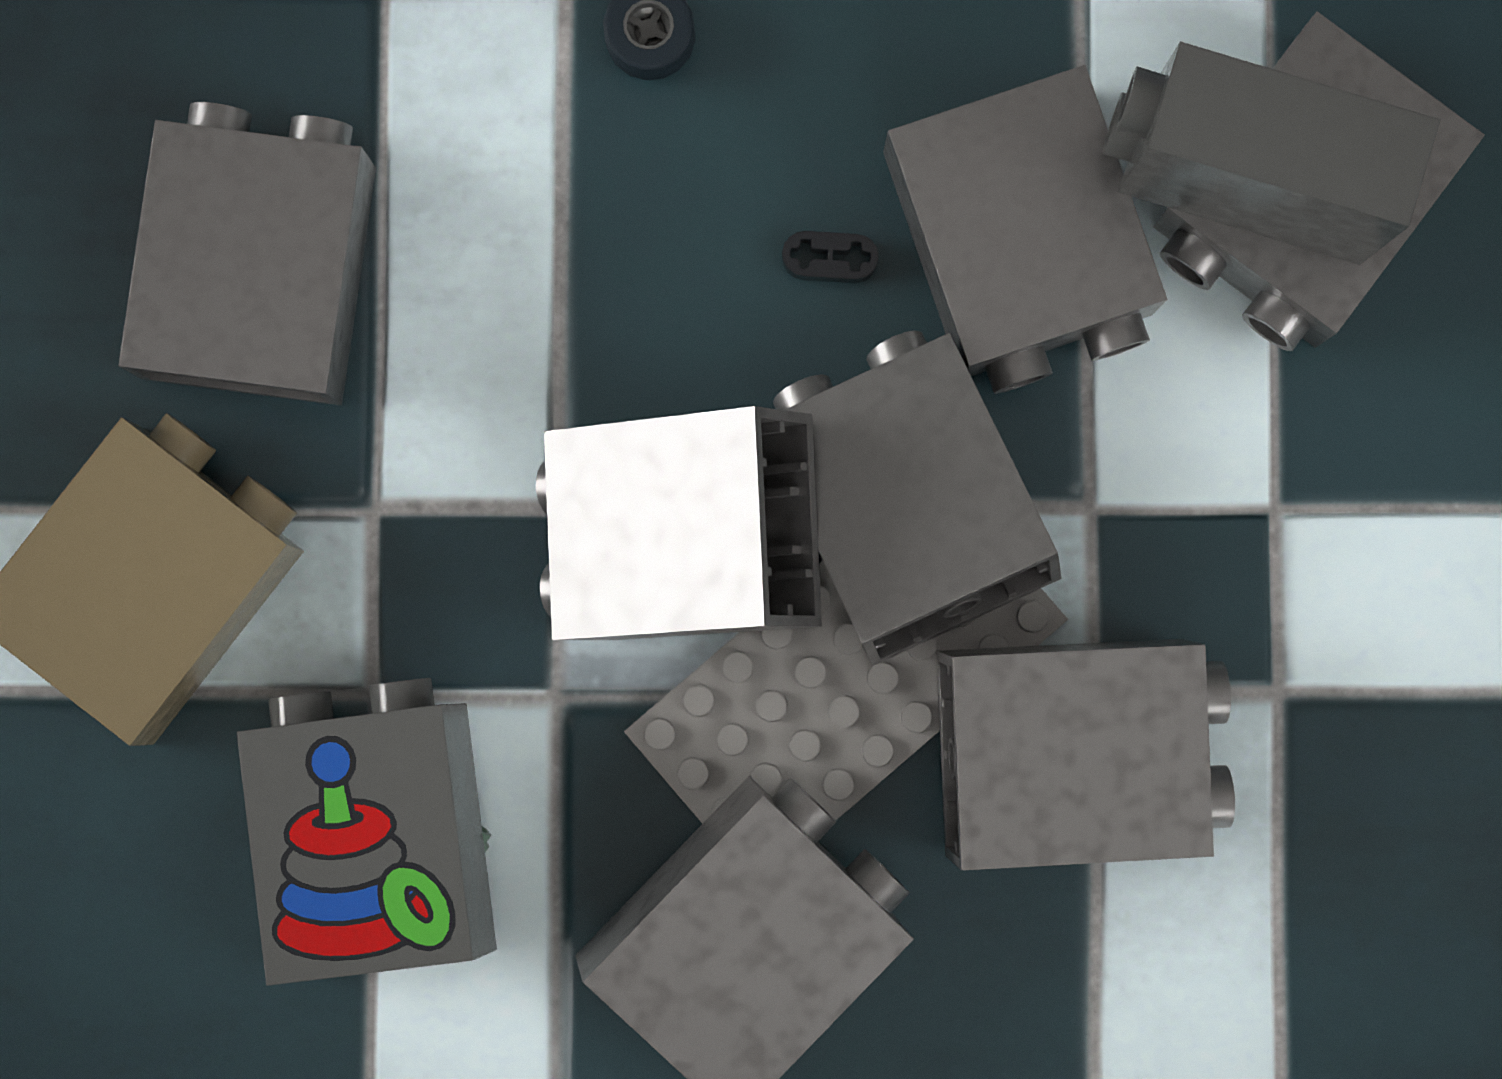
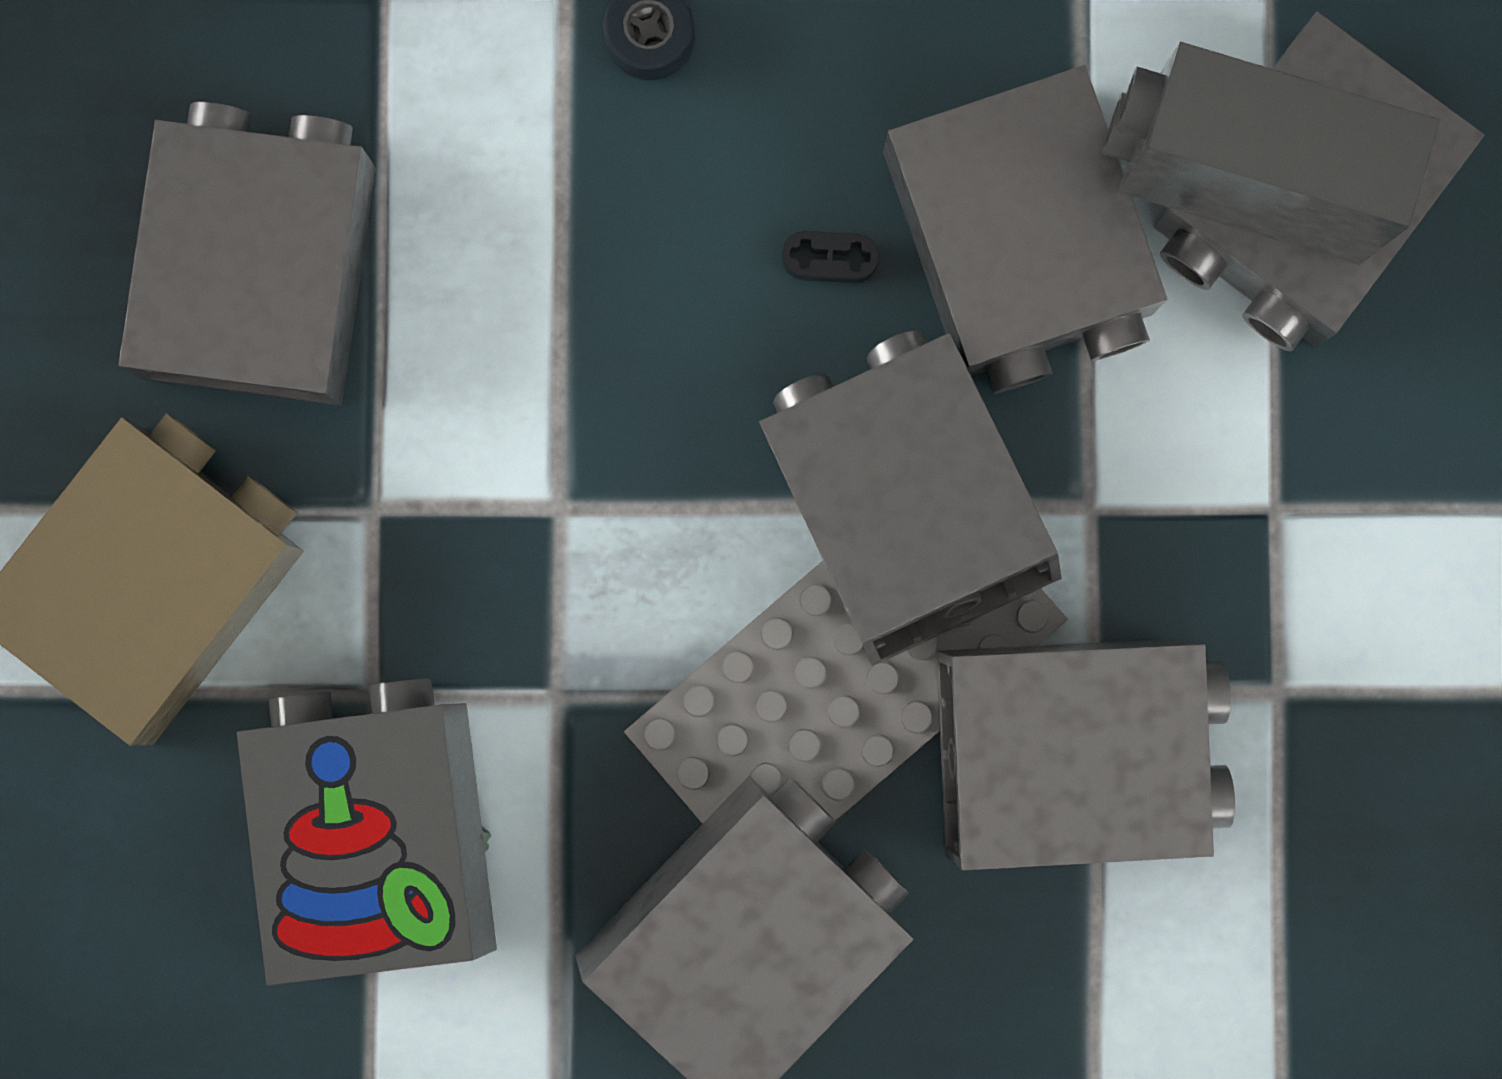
(681, 526): brick -> none

